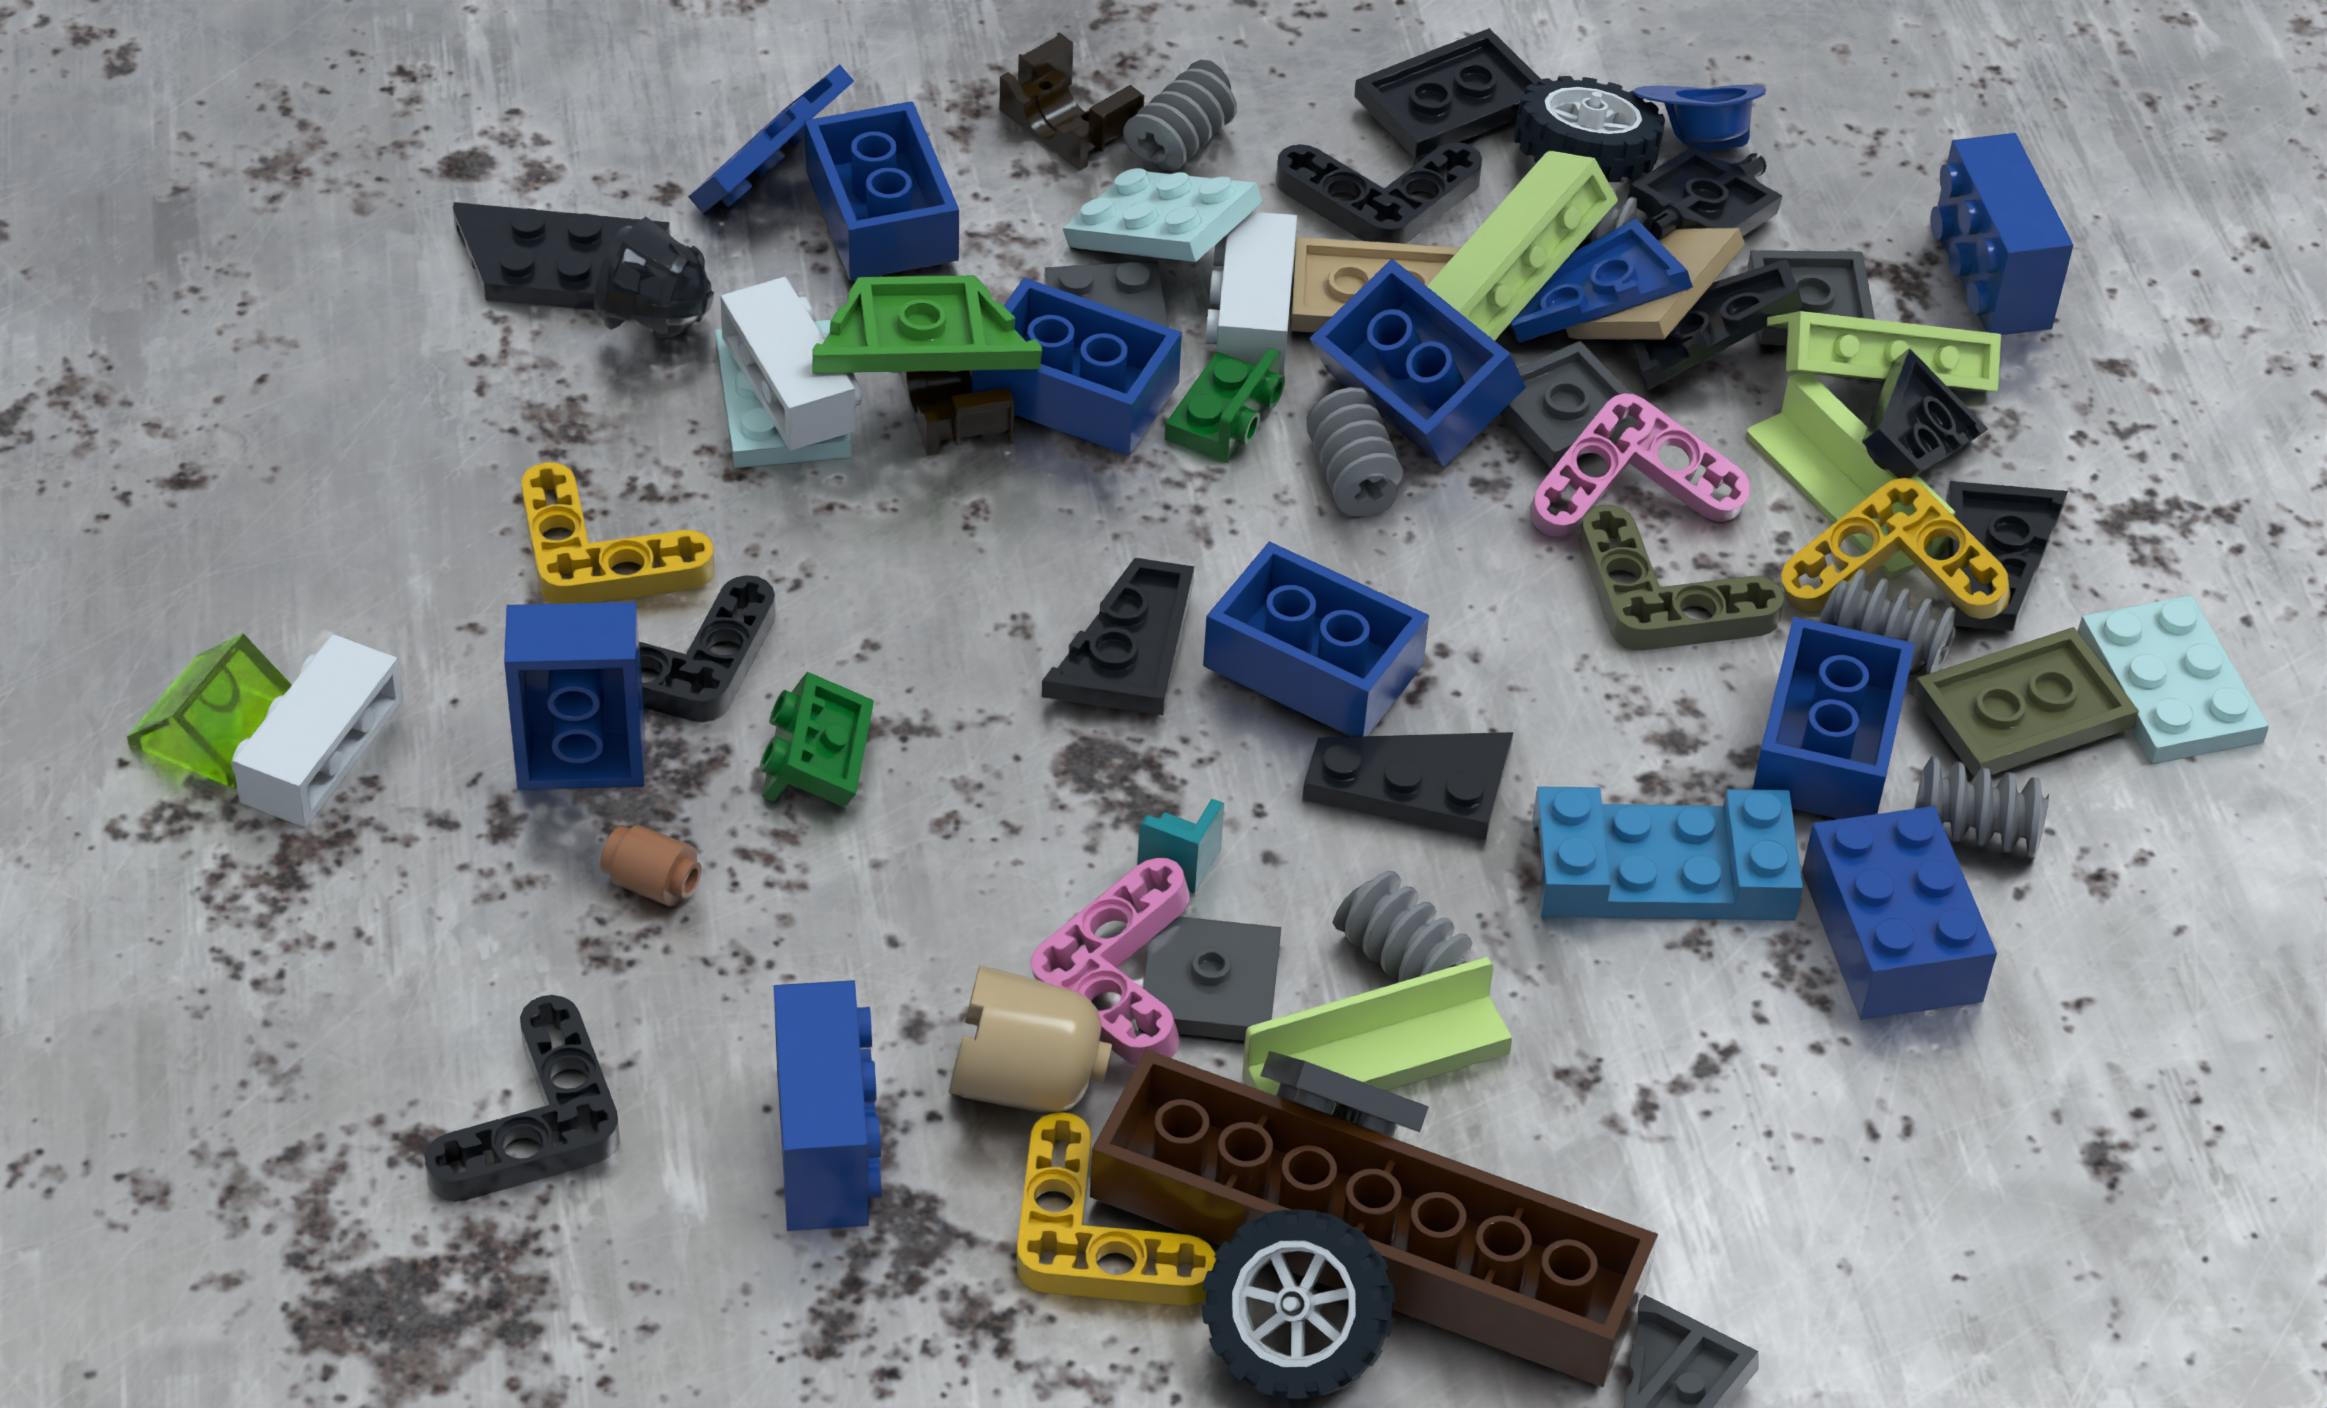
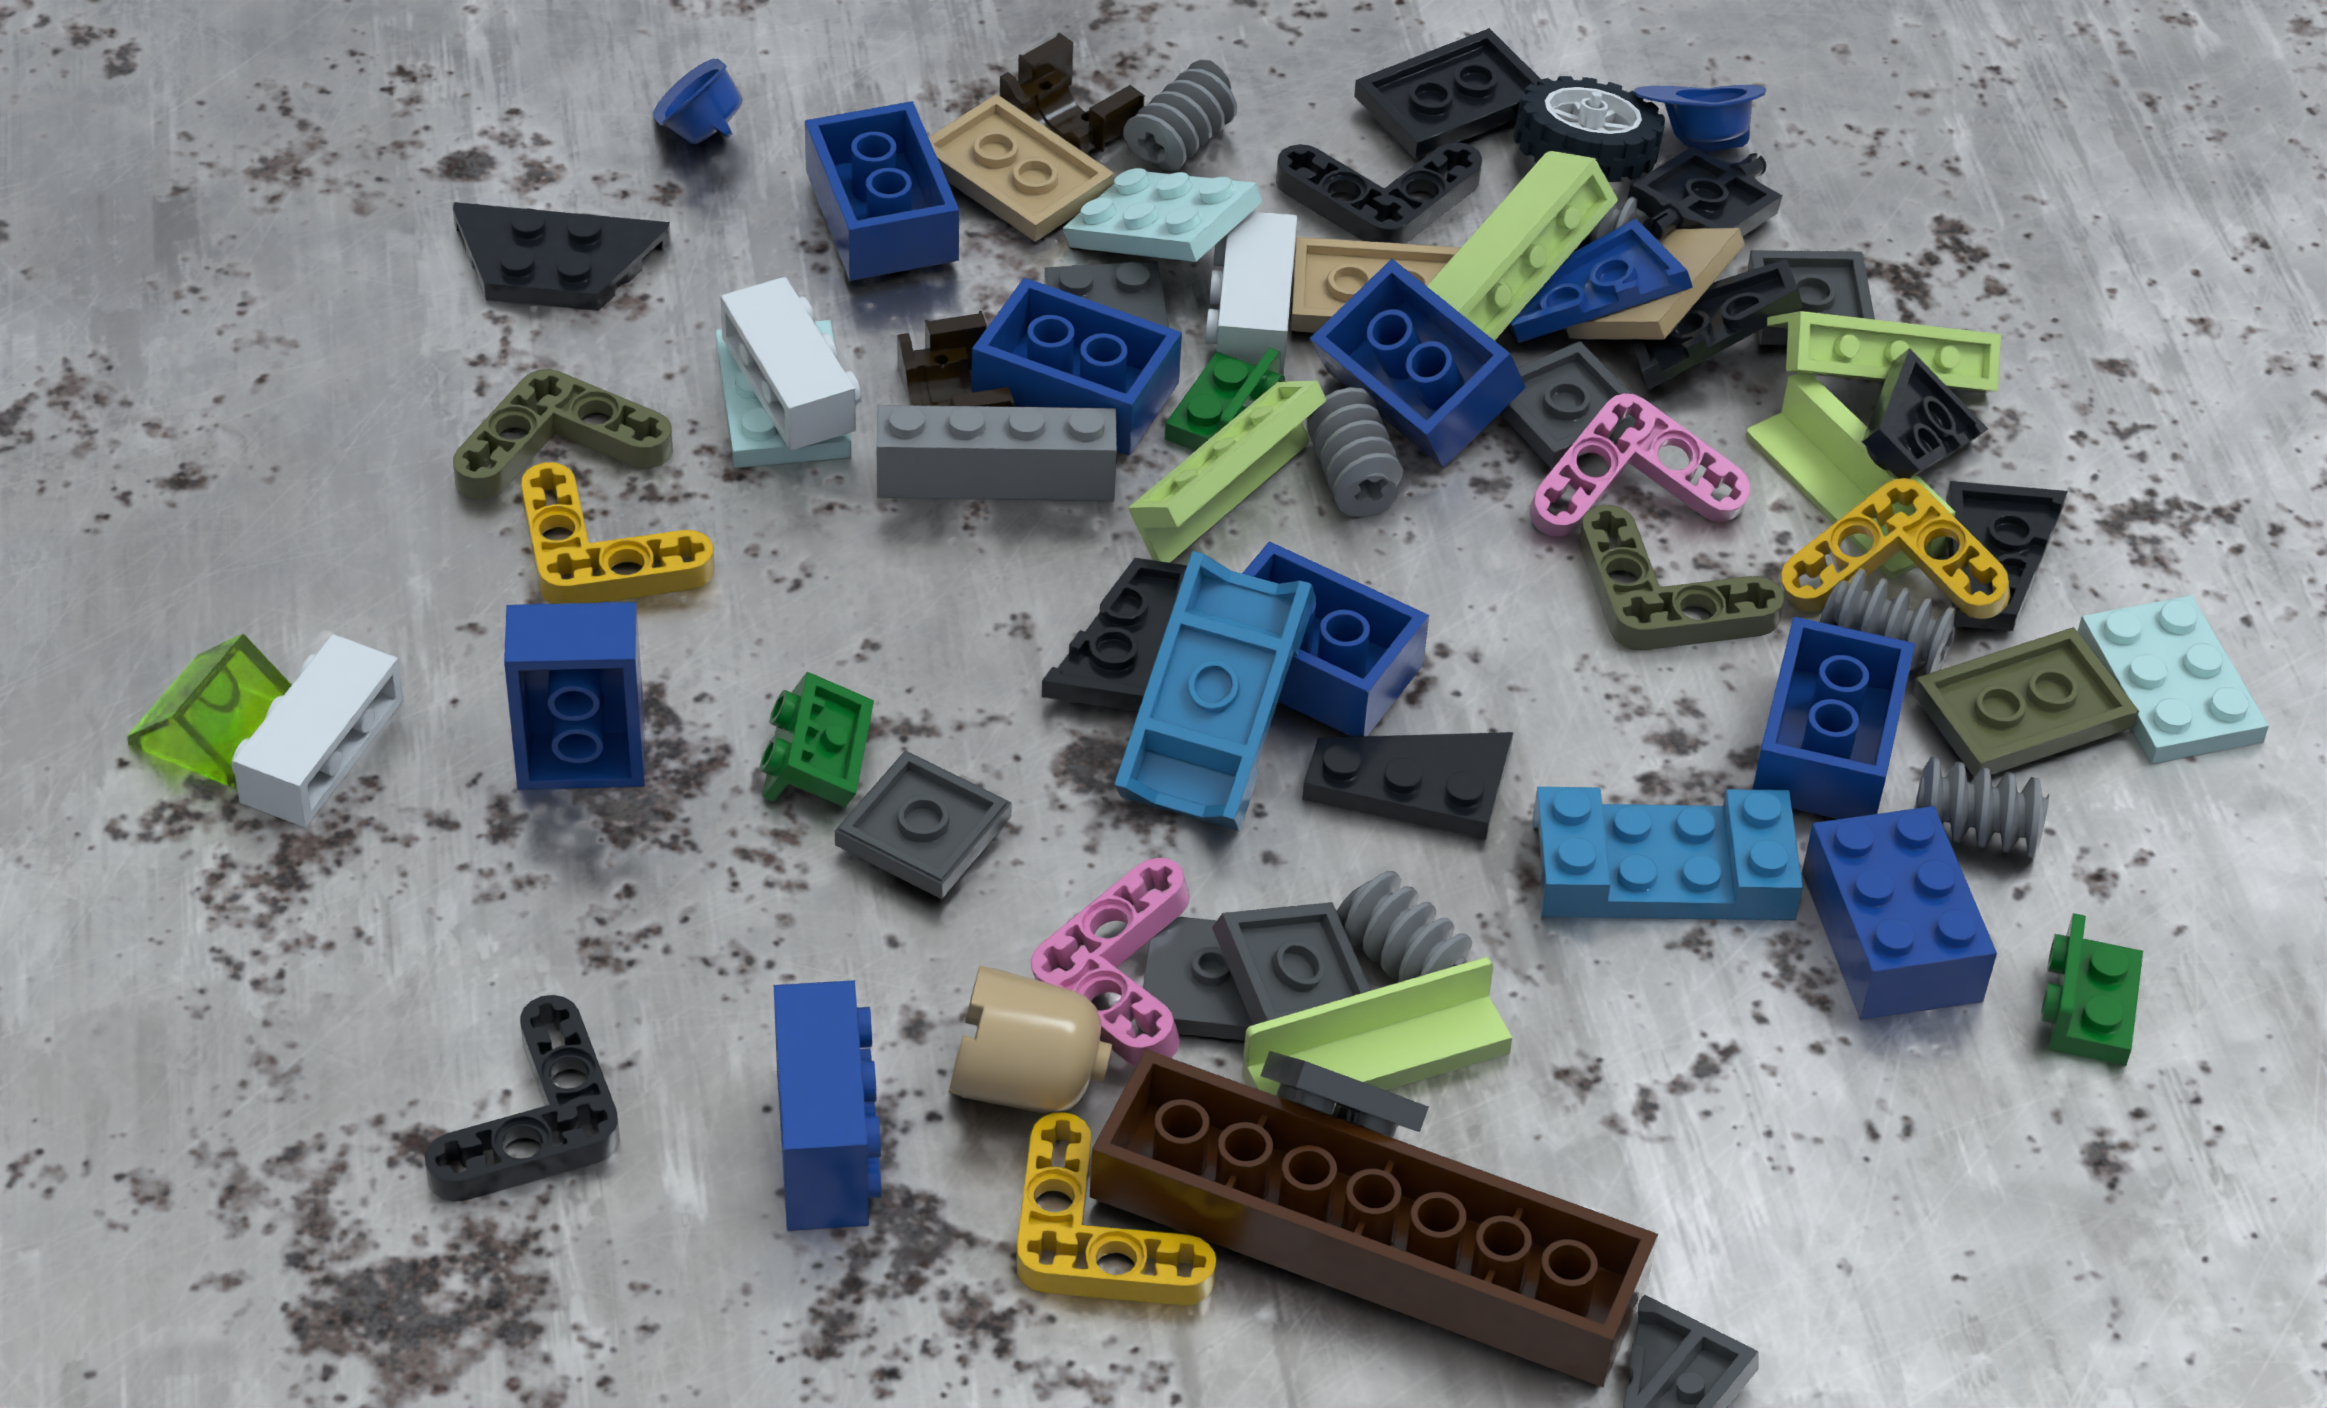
(630, 435): none -> olive beam
(651, 864): nougat brick -> none
(652, 281): black helmet -> none
(700, 103): none -> blue piece
(705, 669): black beam -> none
(763, 149): blue wing -> none
(923, 327): bright green wing -> none
(923, 824): none -> dark grey plate
(996, 452): none -> light grey brick
(1018, 167): none -> tan plate
(1184, 842): teal panel -> none
(1214, 693): none -> dark azure piece
(1225, 469): none -> yellowish green panel
(1231, 1286): black wheel -> none
(1289, 958): none -> dark grey plate
(2001, 234): blue brick -> none
(2093, 997): none -> green bracket

